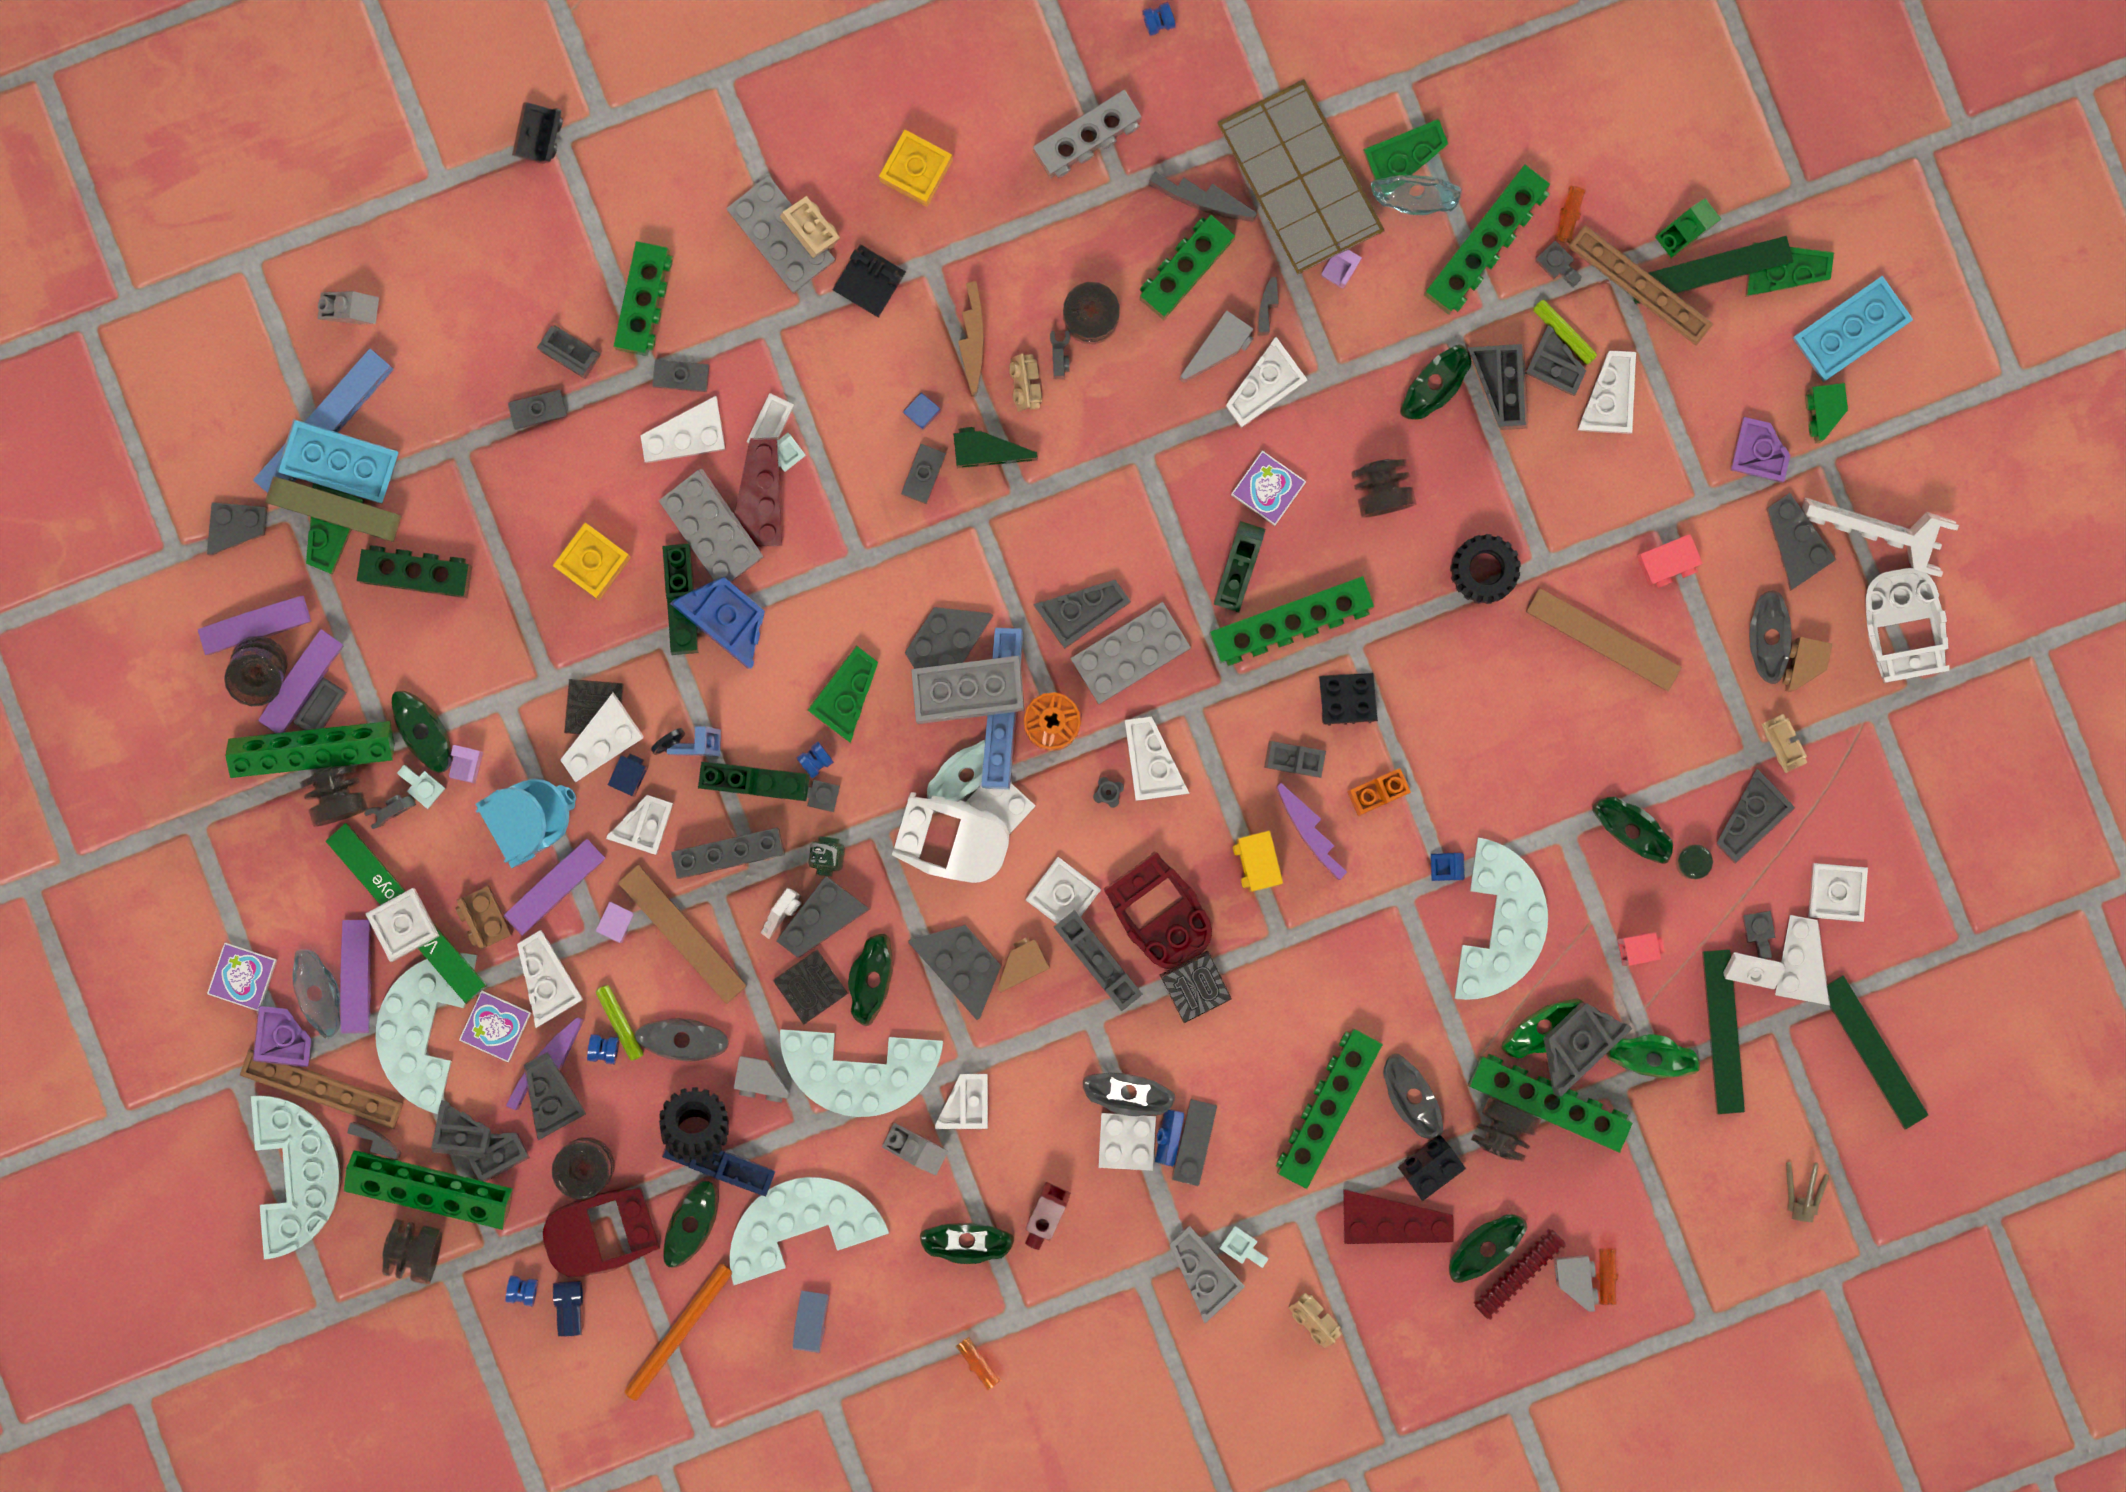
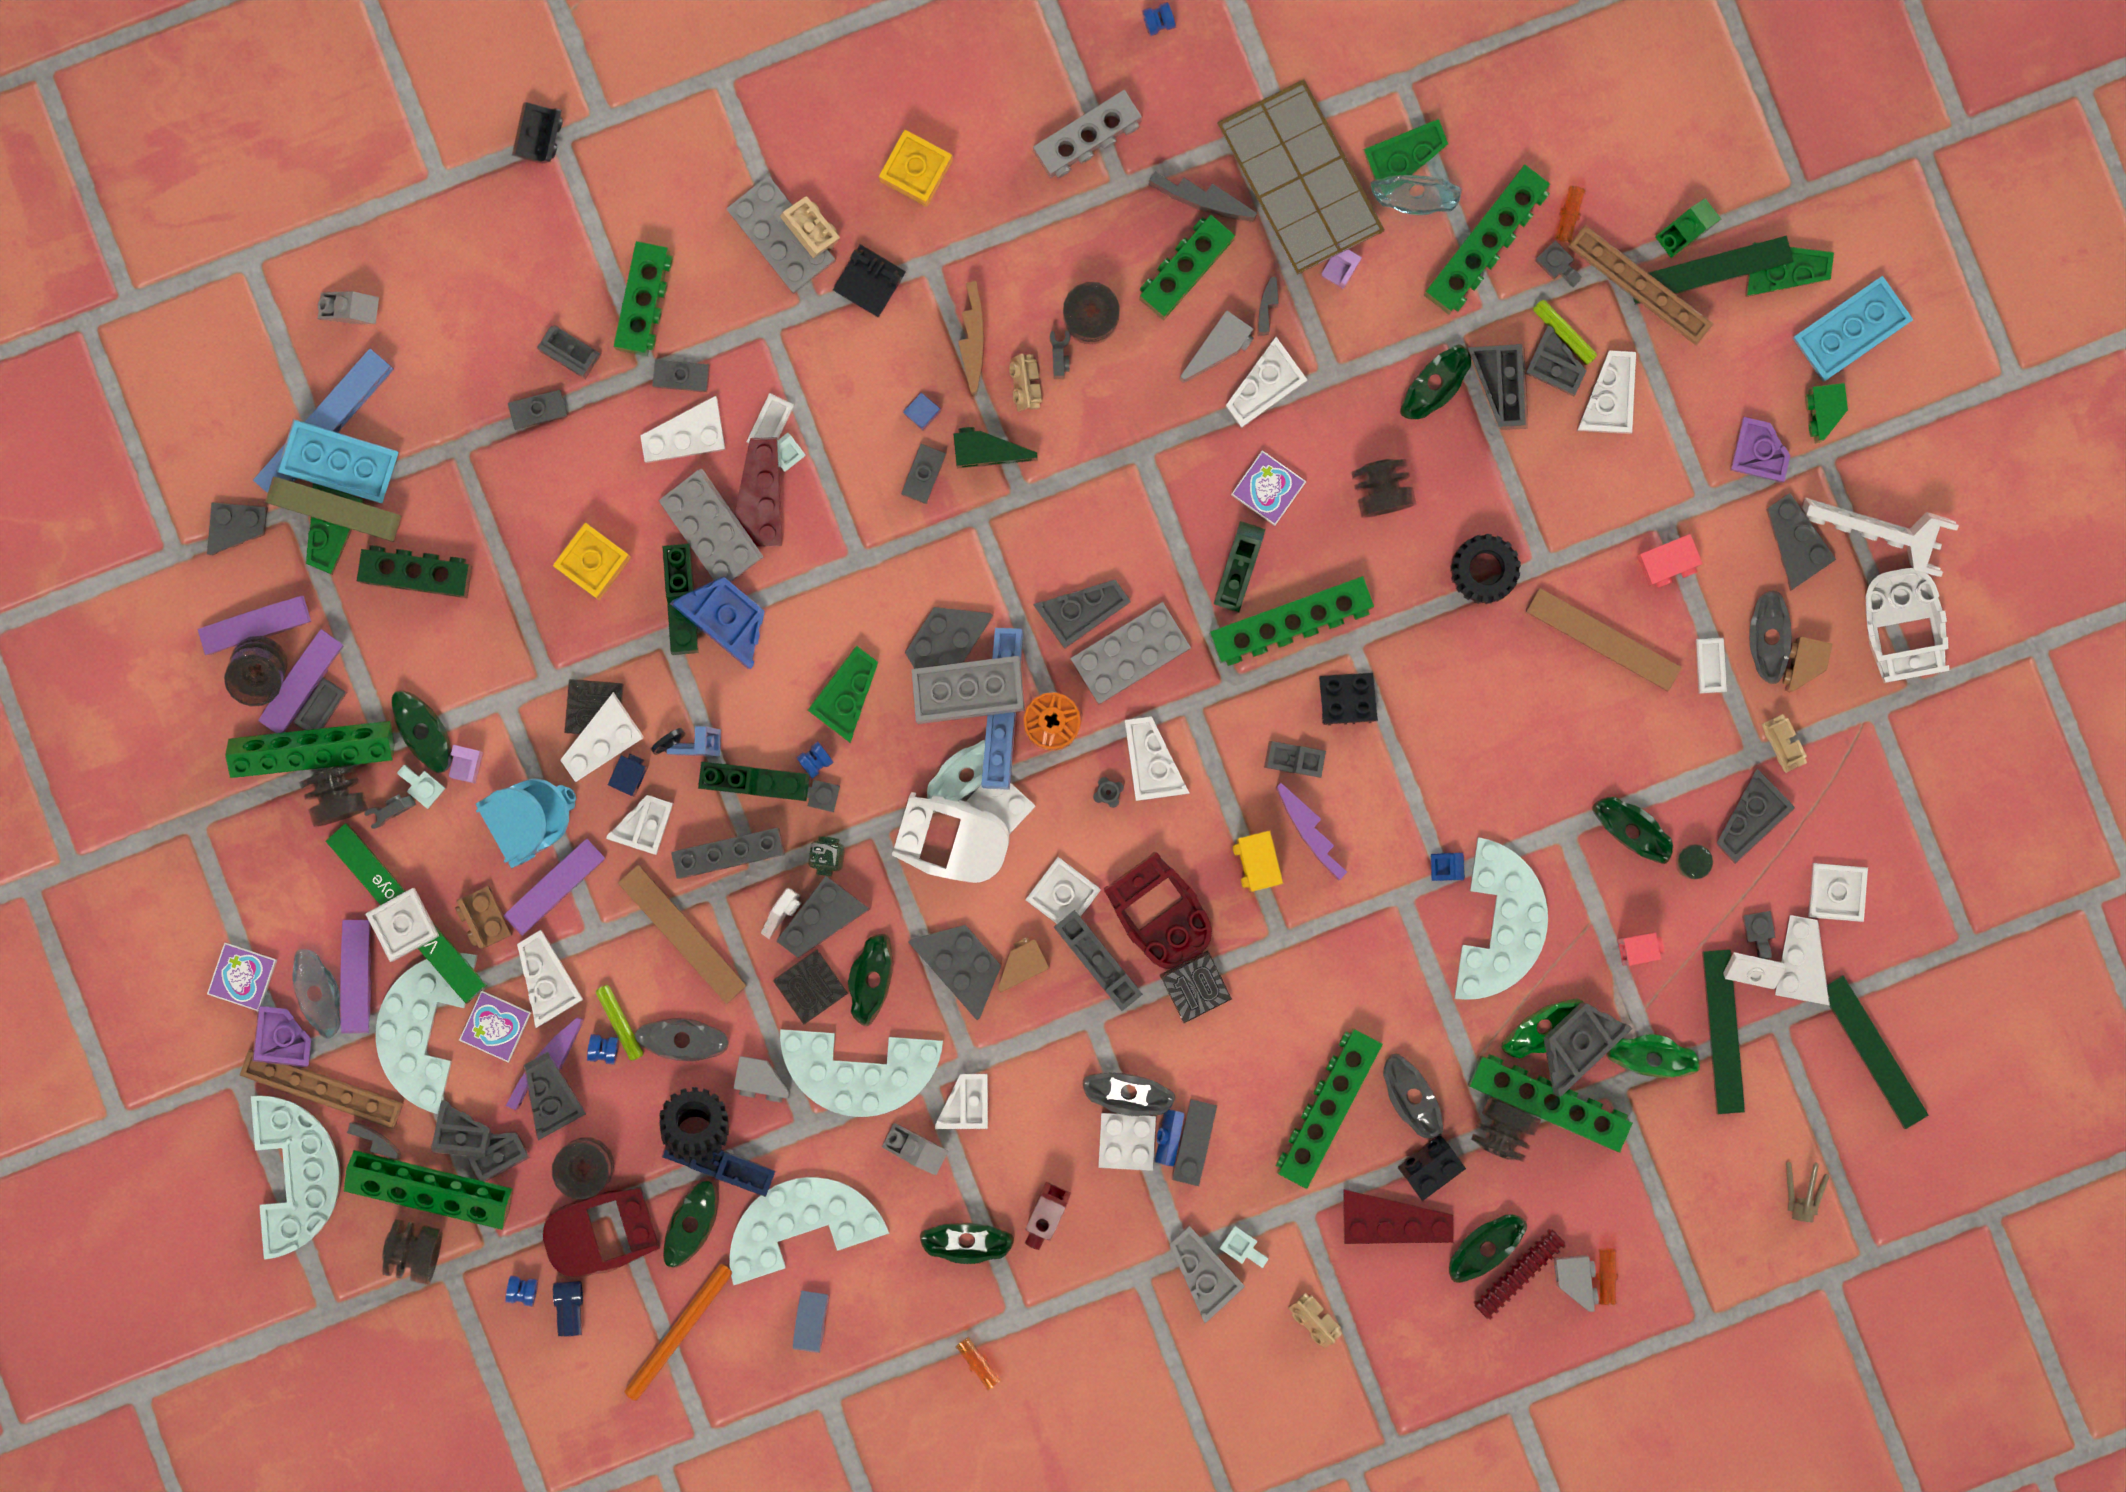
(615, 922): lavender panel -> none
(1379, 791): orange slope -> none
(1711, 665): none -> white tile

